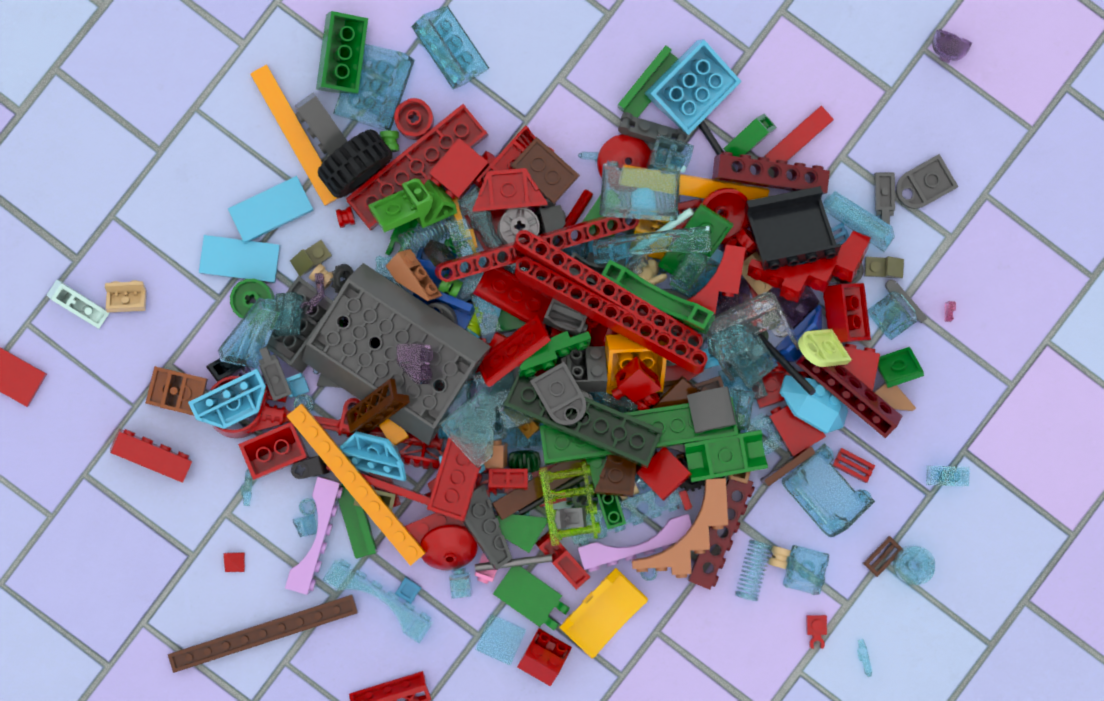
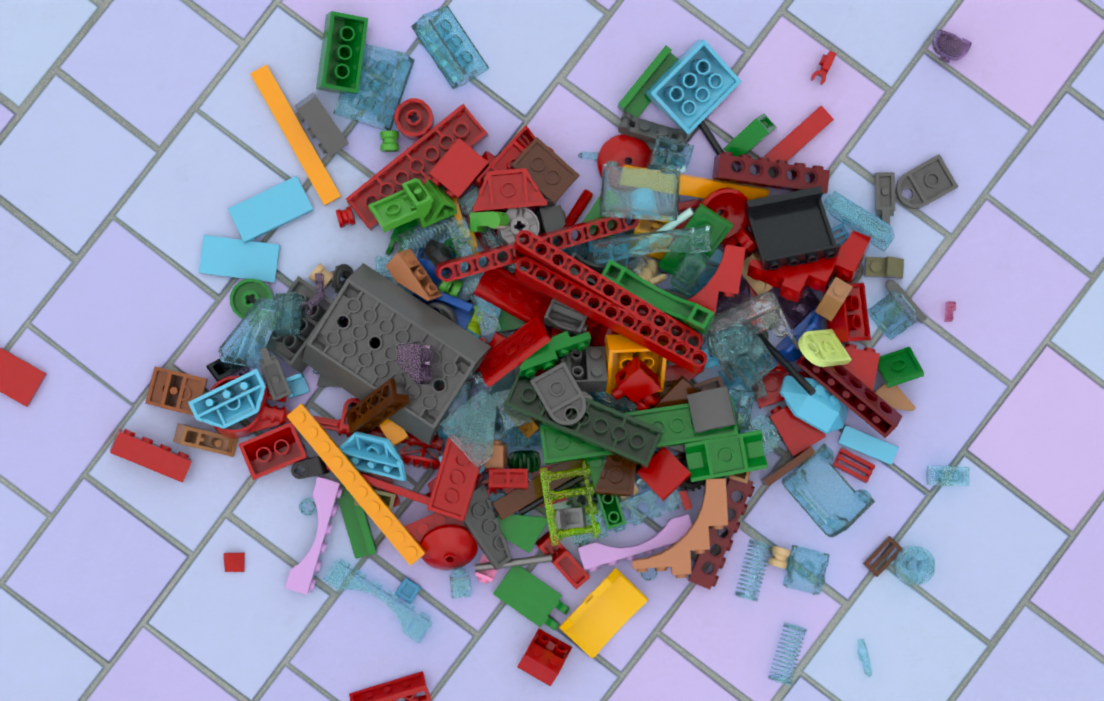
(77, 304): light aqua slope -> none
(125, 296): tan bracket -> none
(205, 440): none -> medium nougat slope
(247, 488): clear light blue piece -> none
(262, 633): reddish brown plate -> none
(306, 525): clear light blue slope -> none
(307, 400): clear light blue wheel -> none
(310, 258): olive slope -> none
(354, 163): black tyre -> none
(481, 220): none -> bright green leg
(500, 639): clear light blue tile -> none
(769, 435): none -> clear light blue tile
(802, 631): none -> clear light blue piece
(816, 627): red plate -> none
(825, 62): none -> red plate
(833, 299): none -> medium nougat slope
(868, 445): none -> medium azure tile

